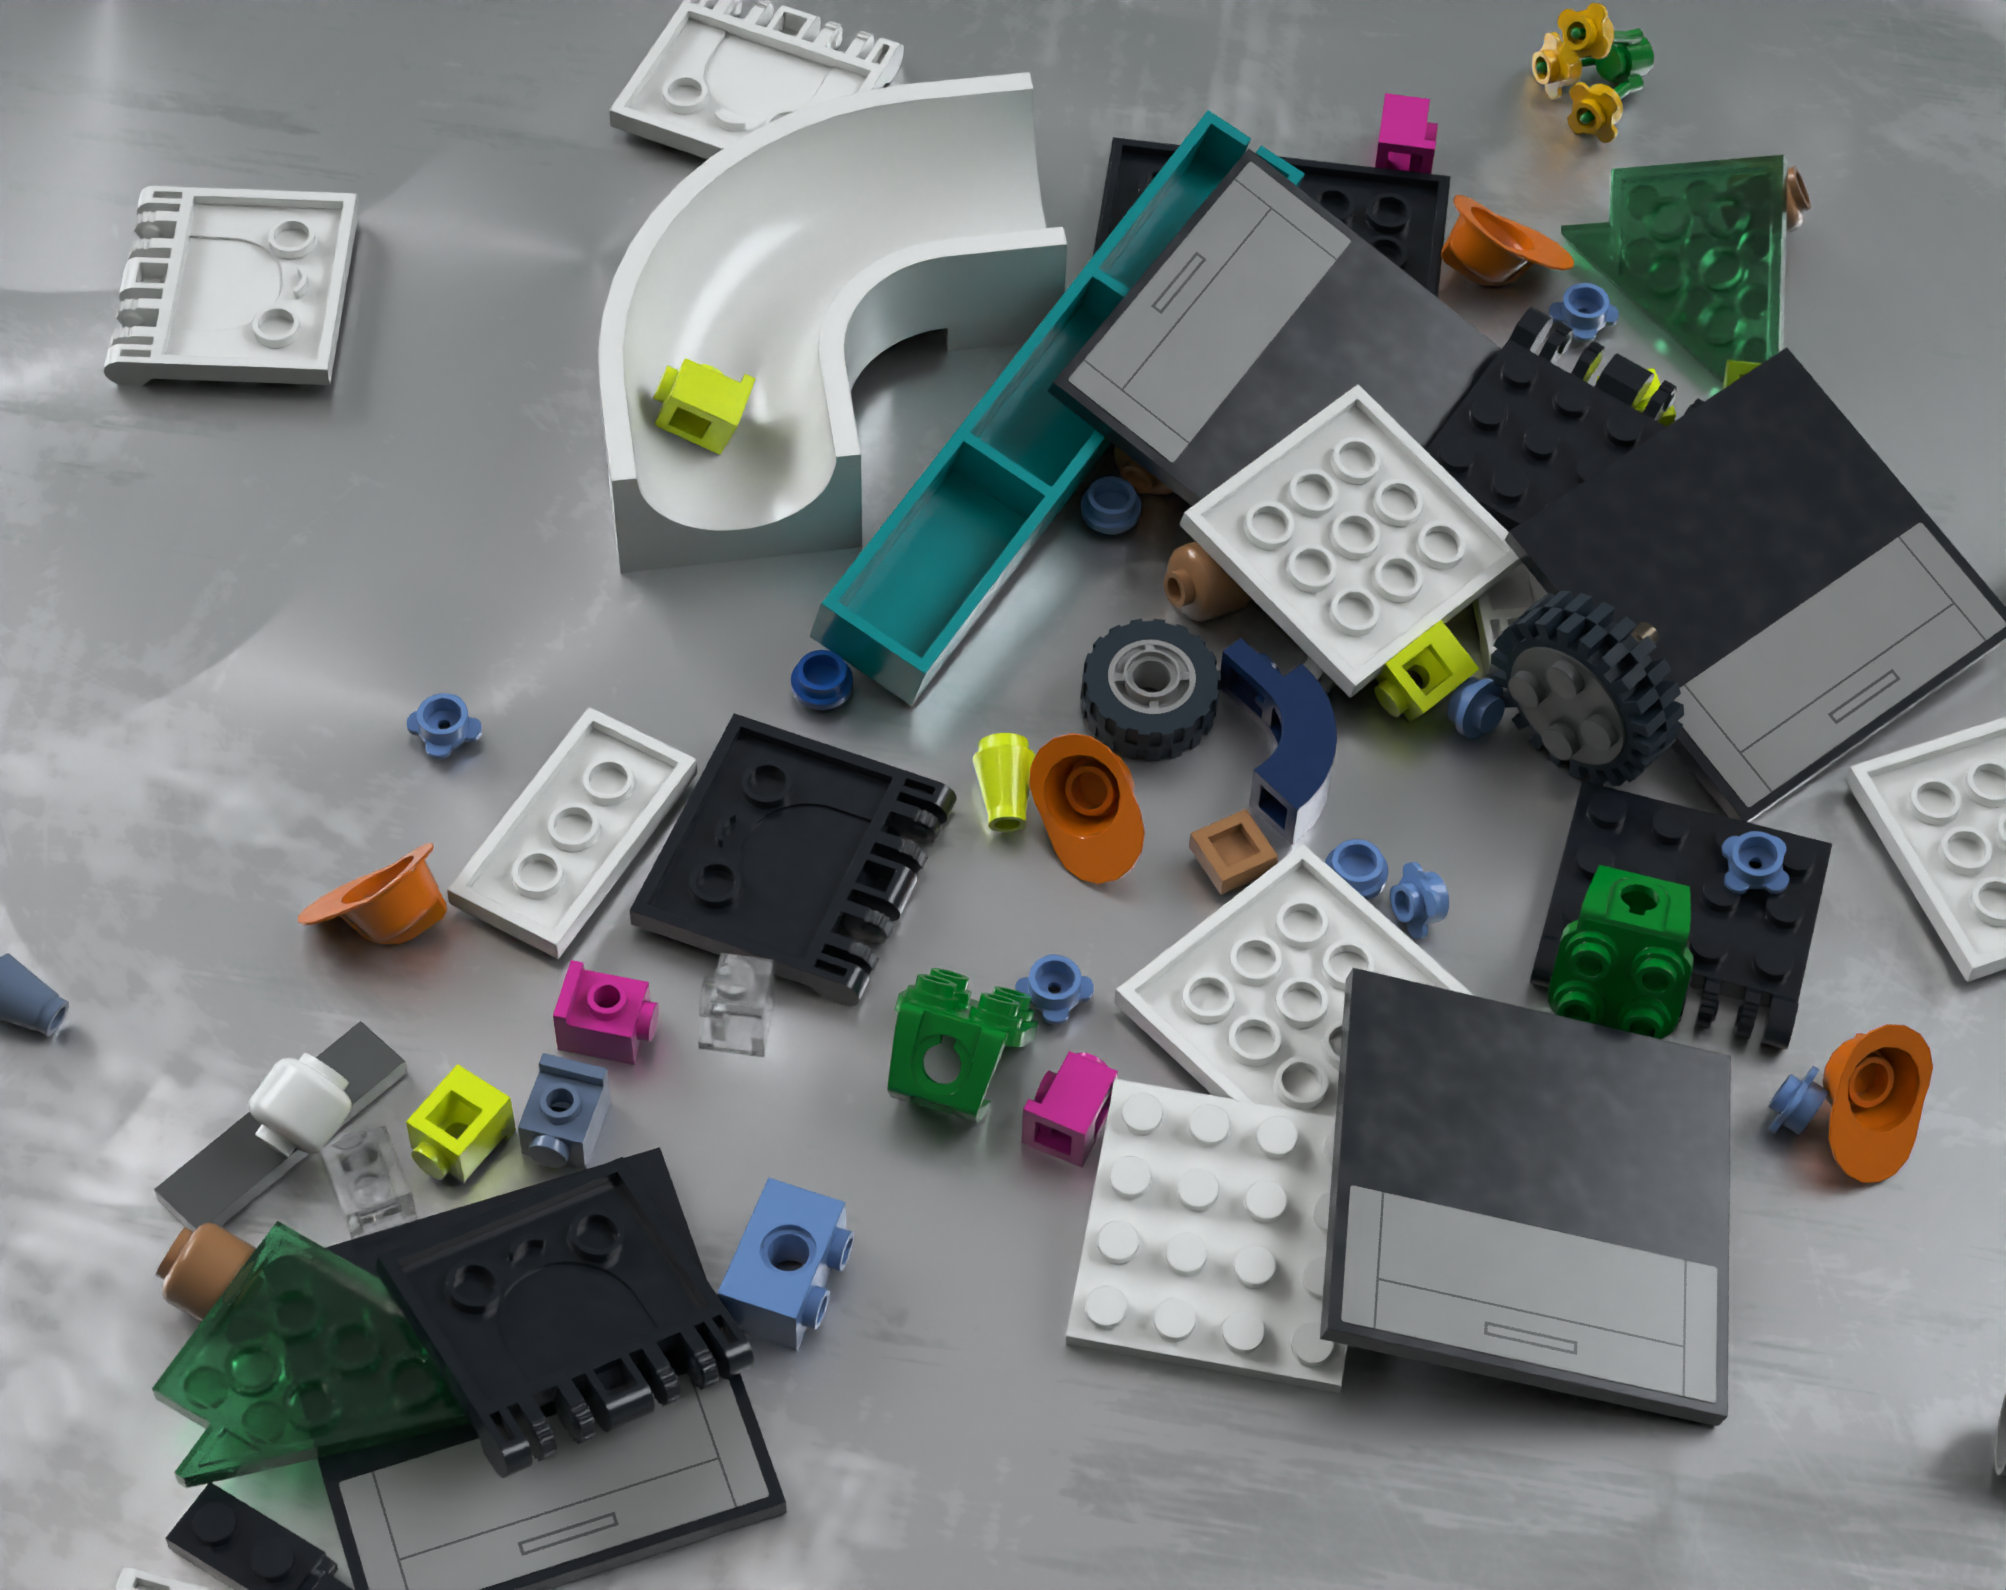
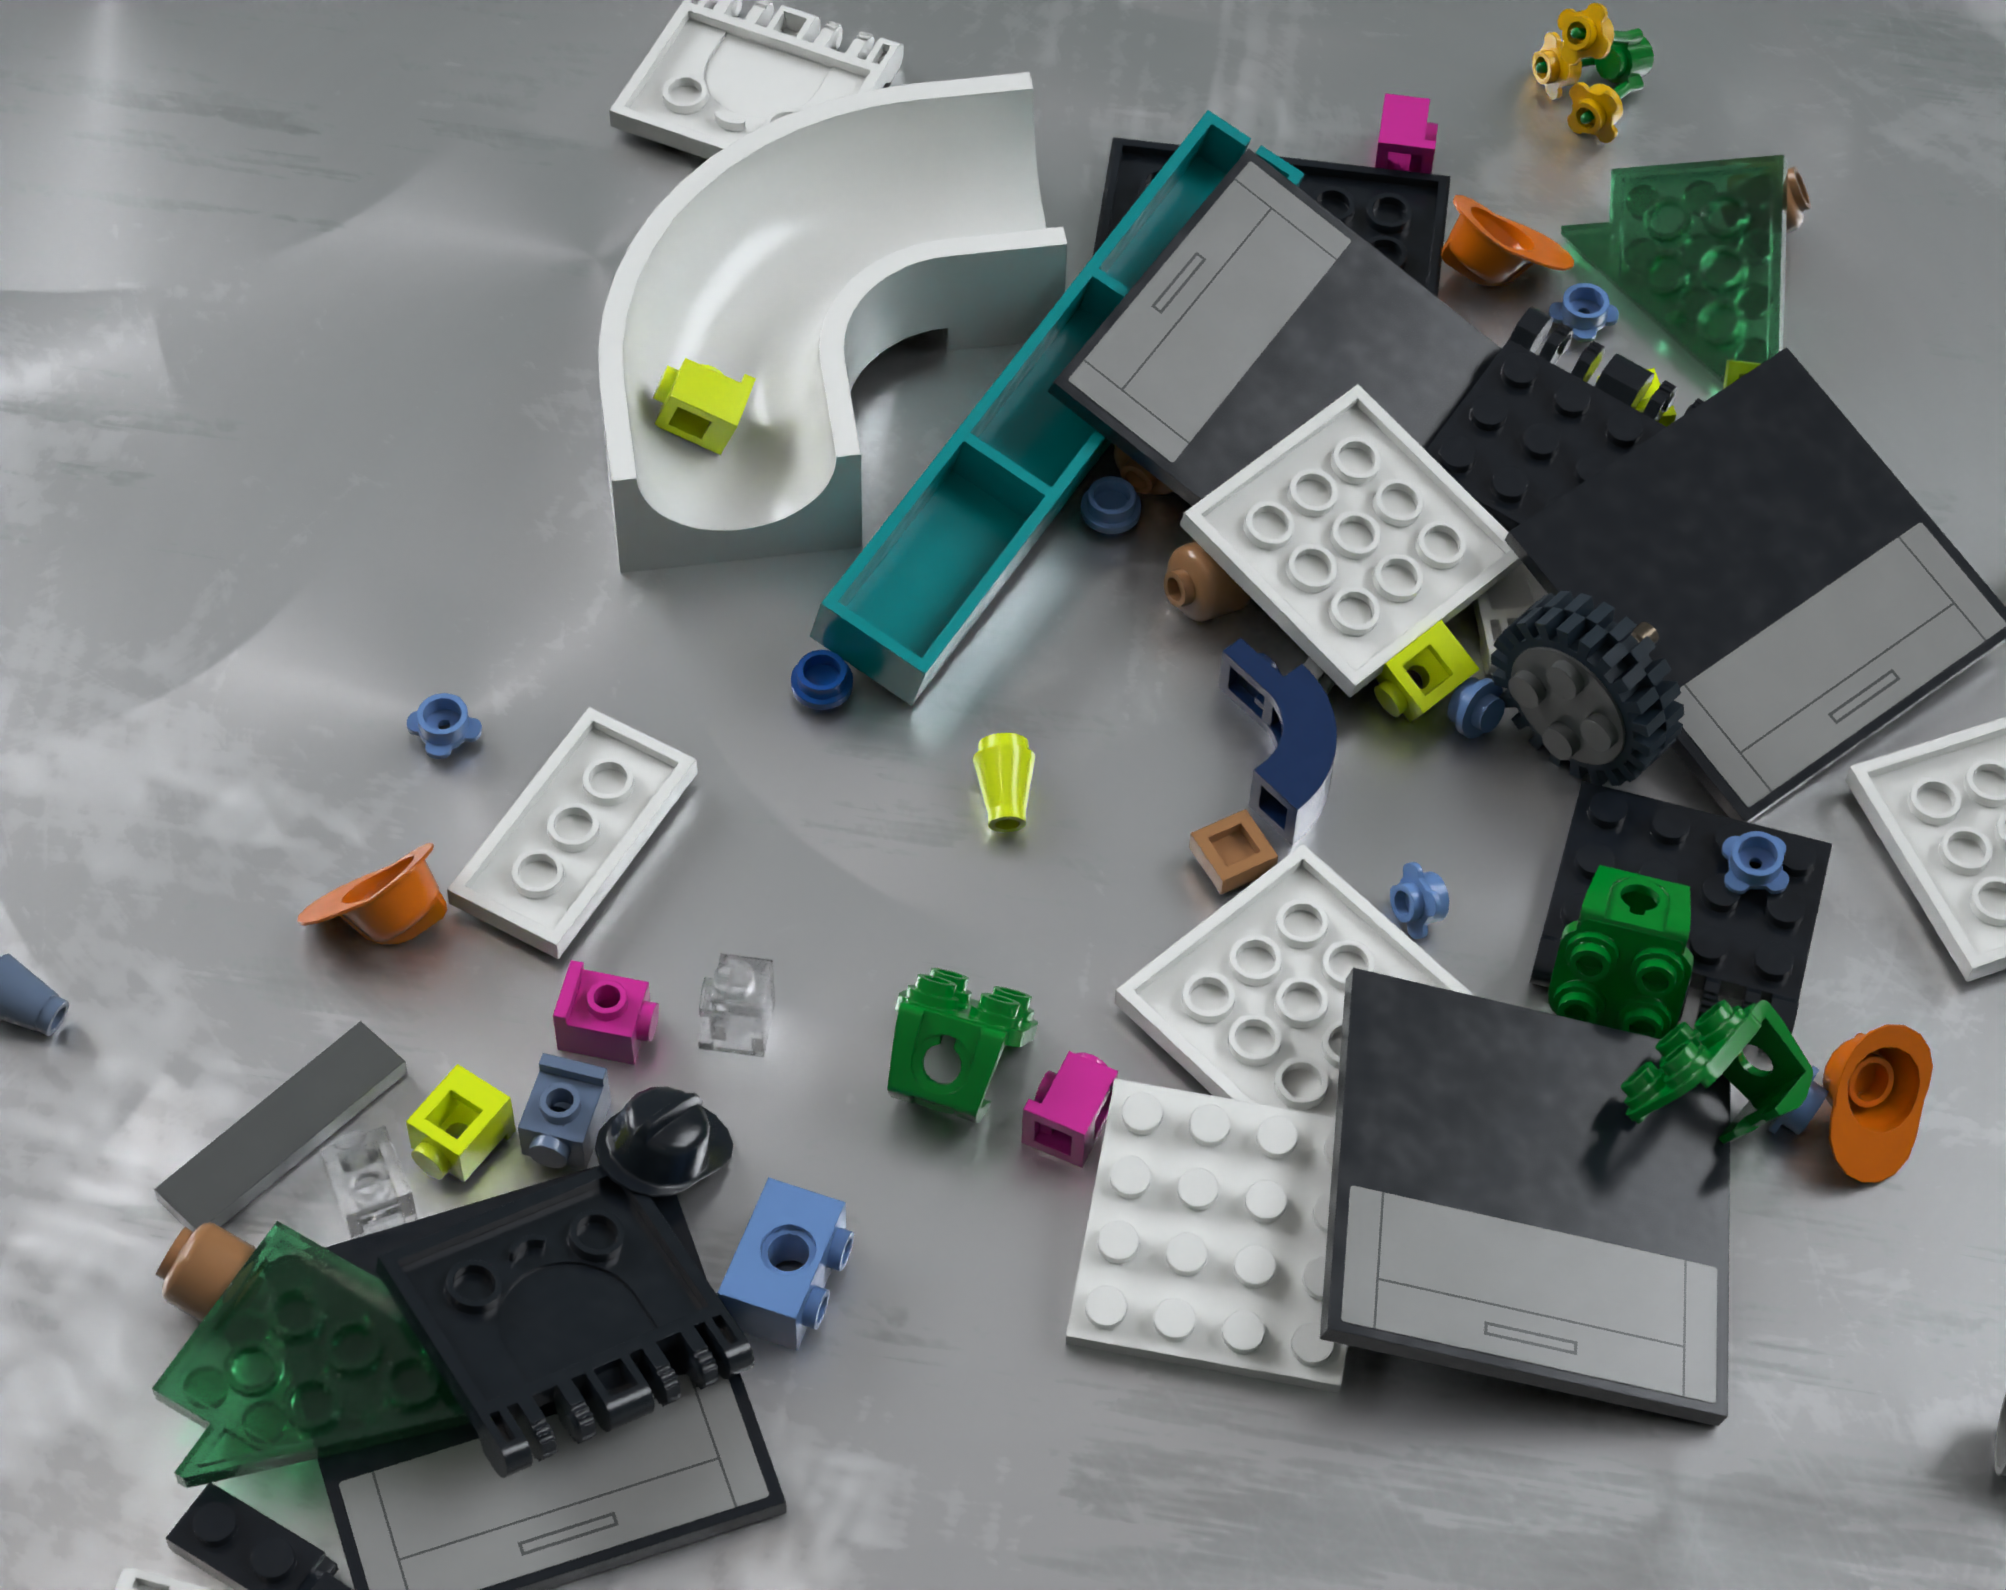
(233, 286): white hinge -> none
(300, 1105): white head -> none
(662, 1143): none -> black piece
(787, 850): black hinge -> none
(1055, 972): medium blue plate -> none
(1088, 807): orange piece -> none
(1142, 721): black wheel -> none
(1360, 866): medium blue plate -> none
(1717, 1049): none -> green piece

